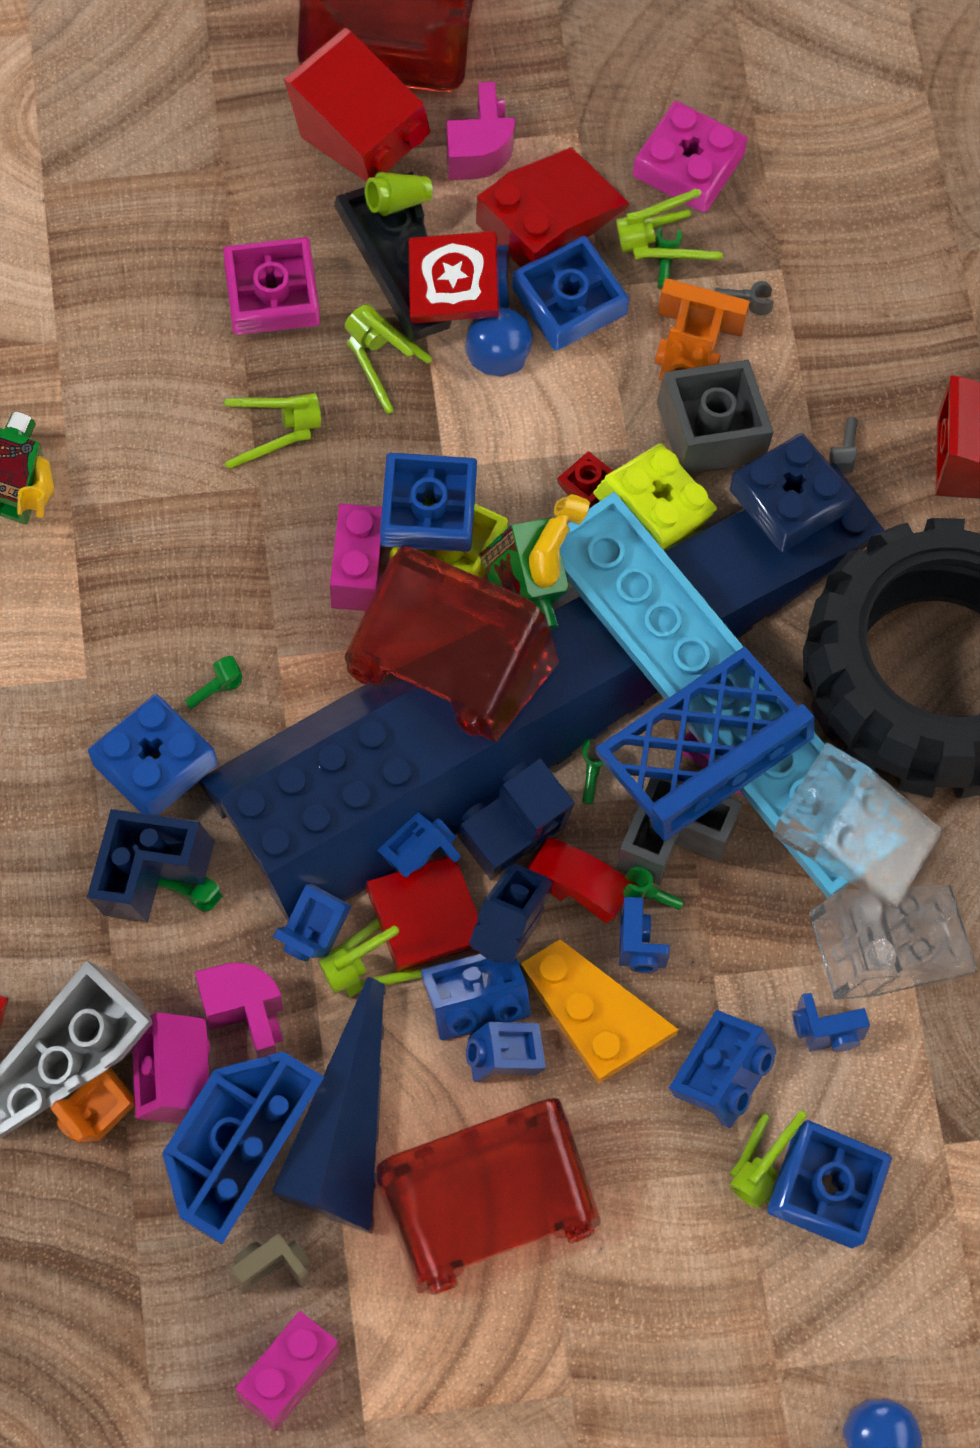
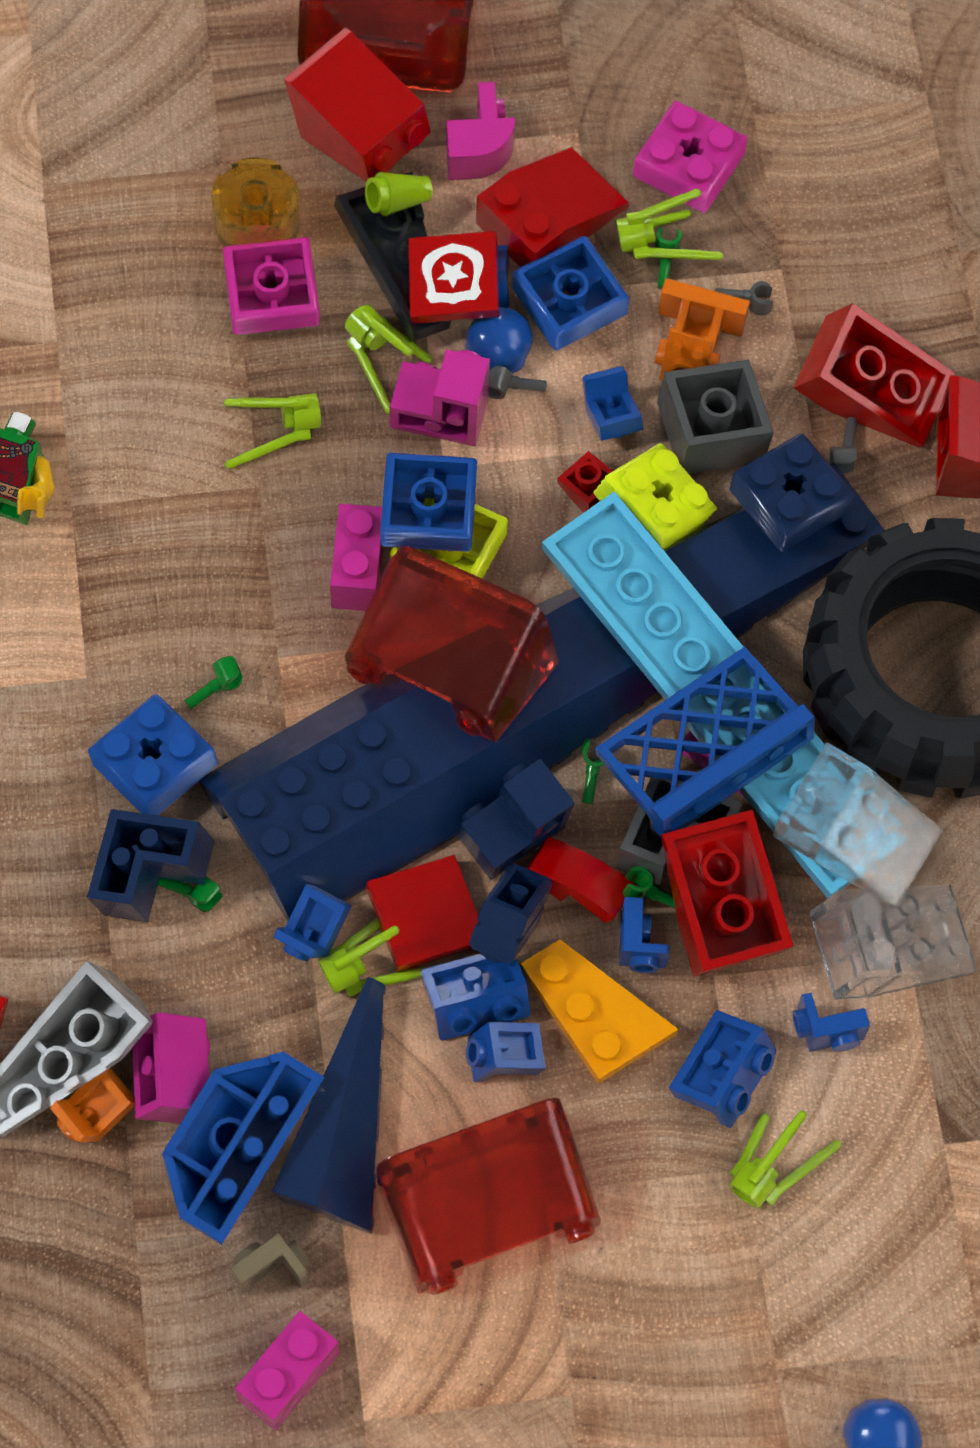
(242, 993): dark pink brick -> none
(255, 203): none -> clear yellow brick
(415, 842): blue bracket -> none
(443, 401): none -> dark pink brick
(501, 378): none -> dark grey hand
(530, 559): torso -> none
(610, 404): none -> blue bracket
(724, 894): none -> red slope
(856, 1172): blue brick -> none
(873, 375): none -> red slope

